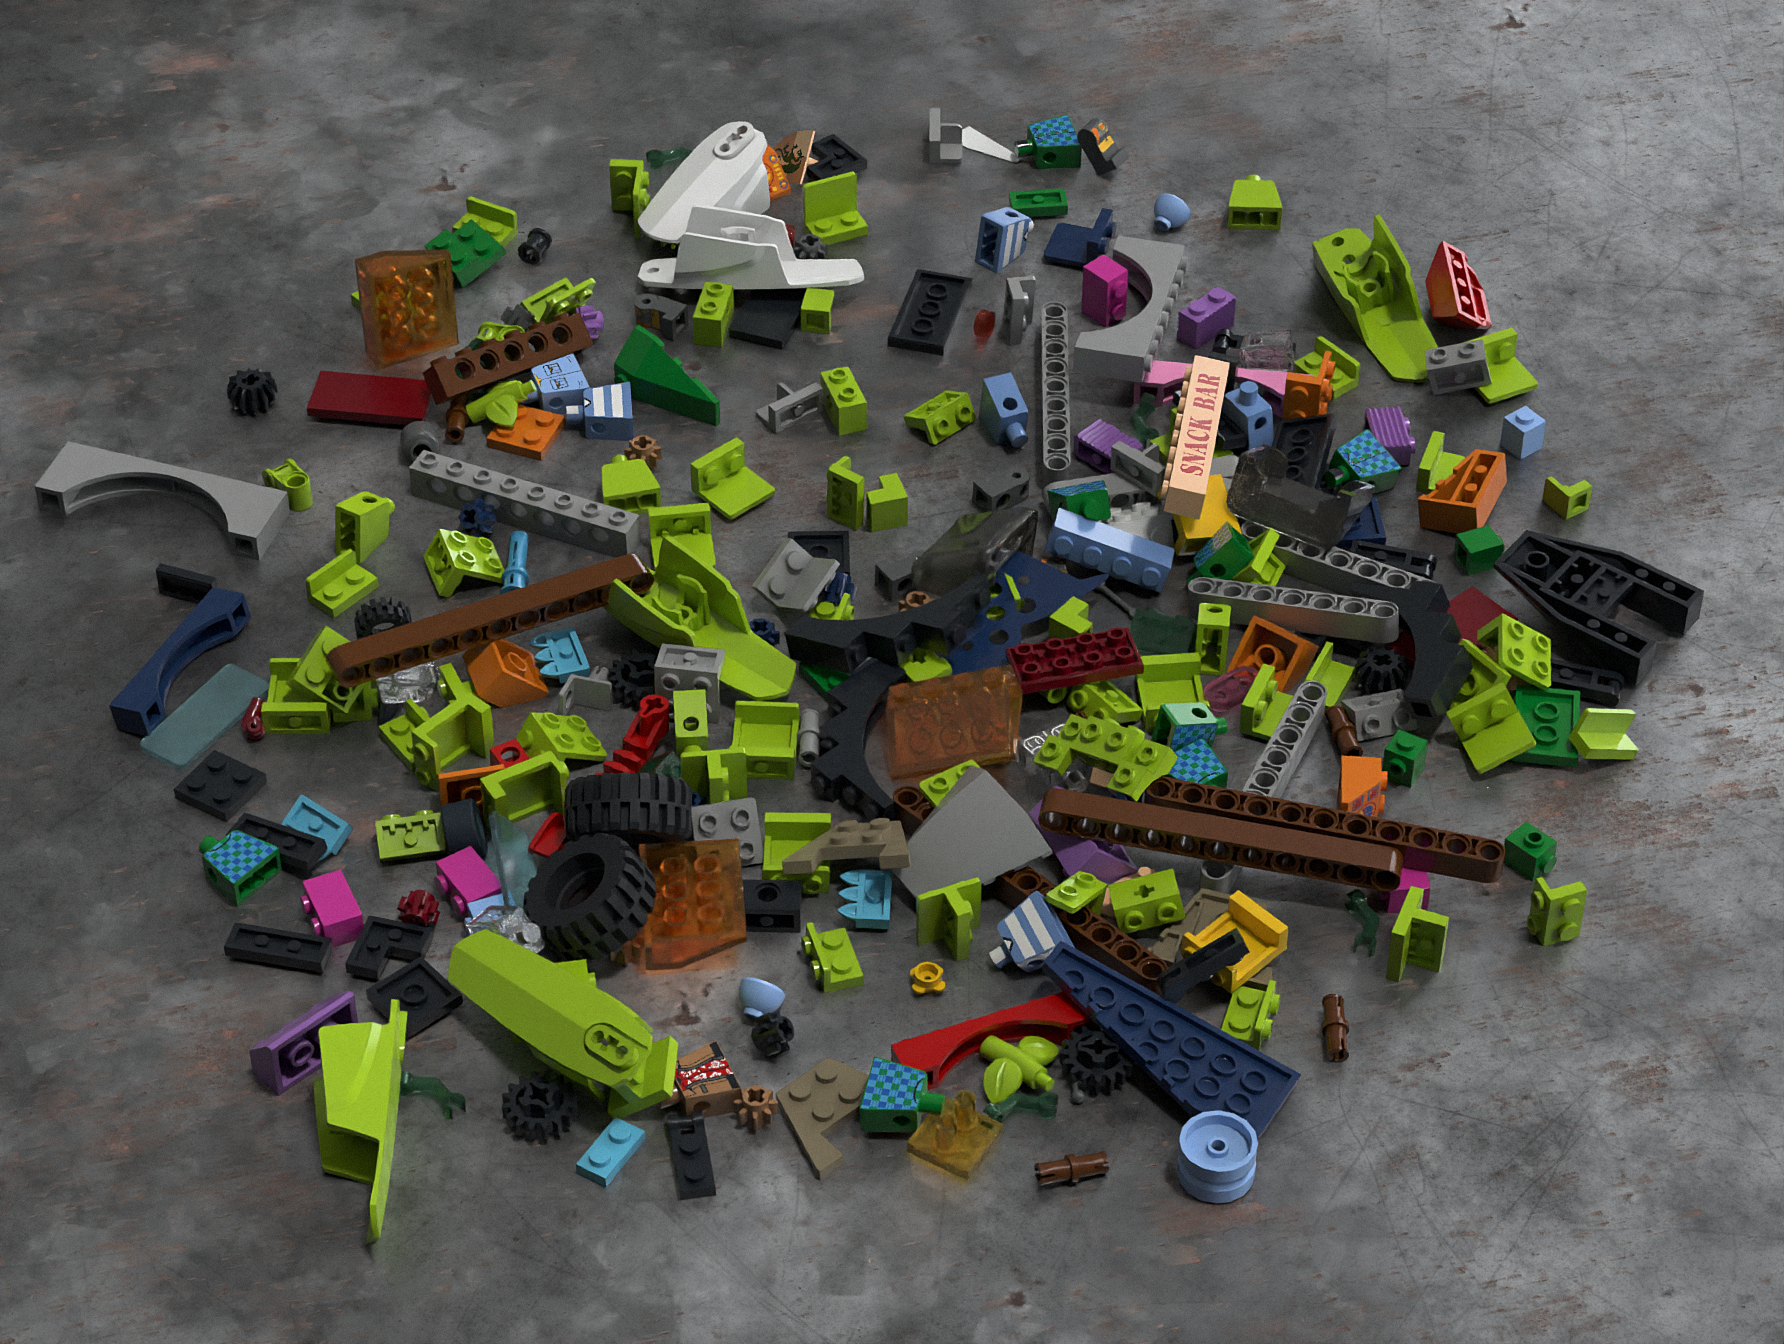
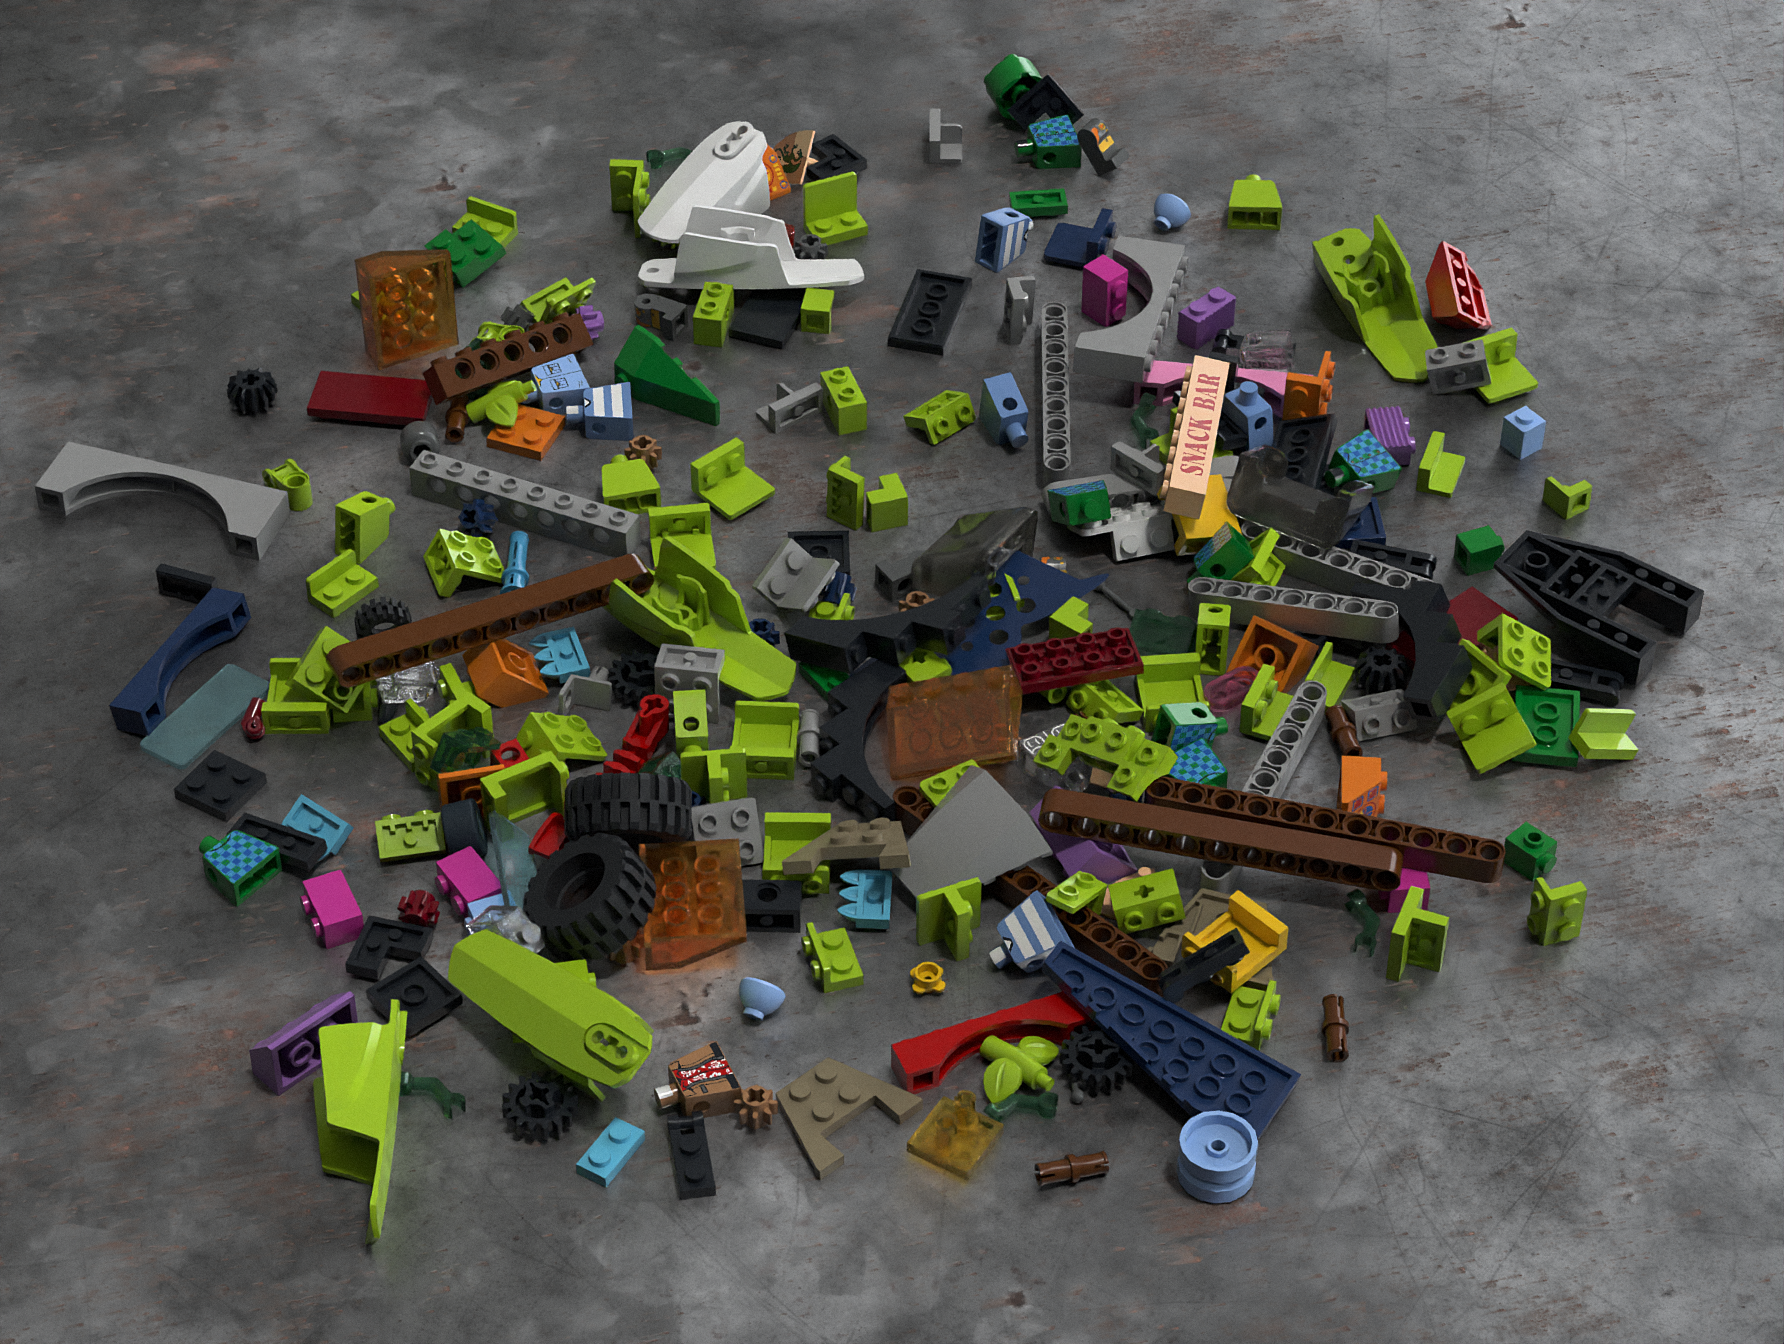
(278, 947): black plate -> none
(462, 749): none -> clear green bracket
(536, 248): black bush -> none
(650, 1083): lime bracket -> none
(772, 1033): black gear -> none
(896, 1098): torso -> none
(976, 141): white sticker -> none
(984, 324): clear red tile -> none
(1001, 491): dark grey leg -> none
(1010, 81): none -> green brick
(1044, 98): none -> black plate
(1095, 444): medium lavender brick -> none
(1109, 550): medium blue brick -> none
(1346, 368): lime bracket -> none
(1405, 758): green brick -> none
(1466, 495): orange wedge -> none

